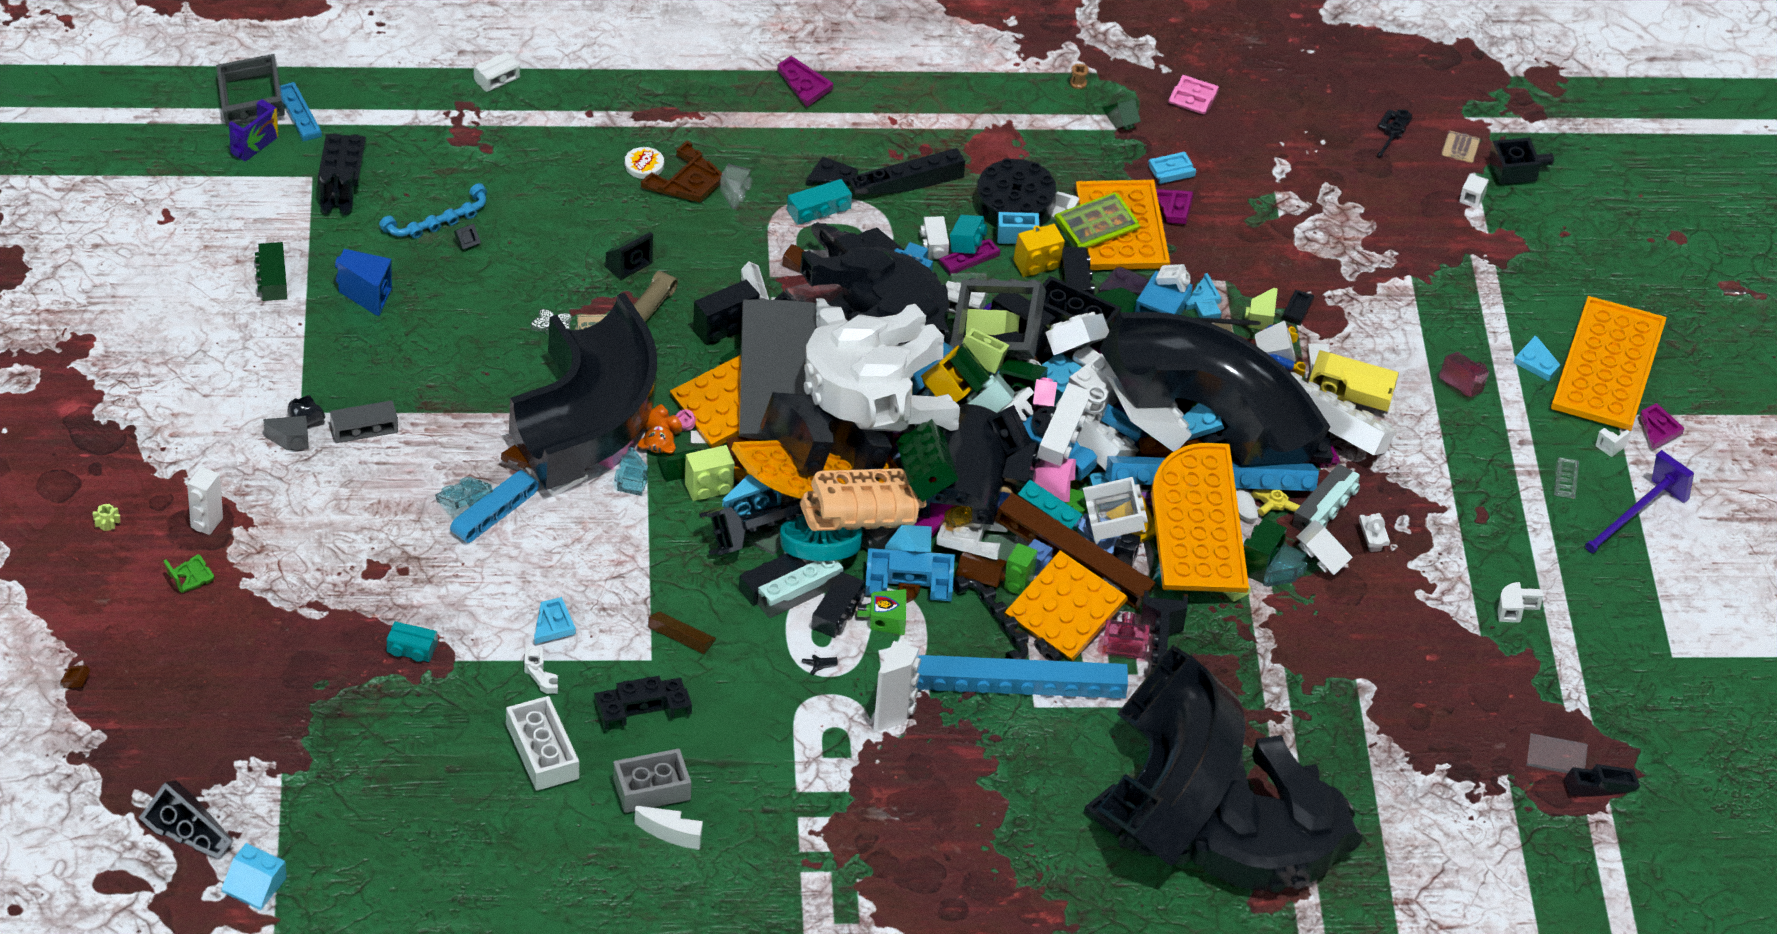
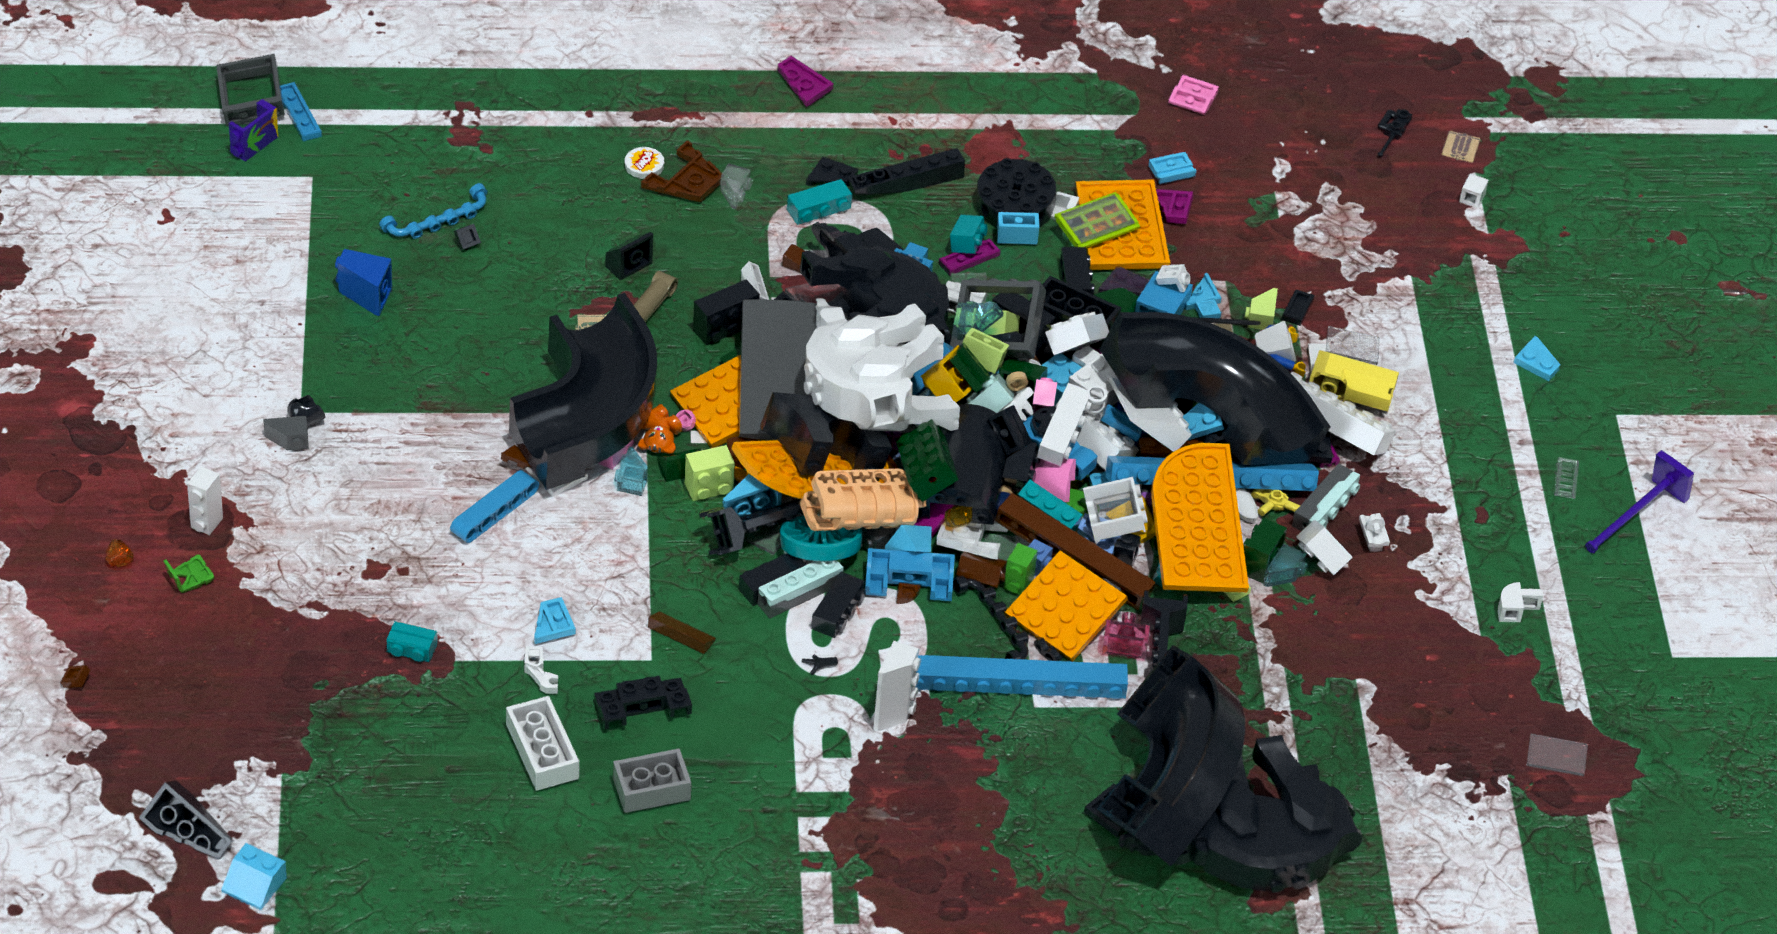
(106, 517): yellowish green gear -> none
(118, 553): none -> clear orange cone
(271, 271): dark green brick -> none
(340, 171): black hinge -> none
(364, 421): dark grey brick -> none
(466, 492): clear light blue plate -> none
(496, 72): white brick -> none
(542, 322): clear animal -> none
(669, 826): white slope -> none
(886, 611): bright green torso -> none
(935, 237): white brick -> none
(976, 316): none -> clear light blue slope
(1017, 381): none -> tan tile
(1038, 250): yellow brick -> none
(1078, 78): medium nougat bush -> none
(1123, 114): dark green slope -> none
(1353, 345): none -> clear piece
(1464, 374): clear pink brick -> none
(1517, 160): black brick -> none
(1600, 781): black slope -> none
(1609, 363): light orange plate -> none
(1612, 443): white panel -> none
(1659, 425): magenta wing -> none

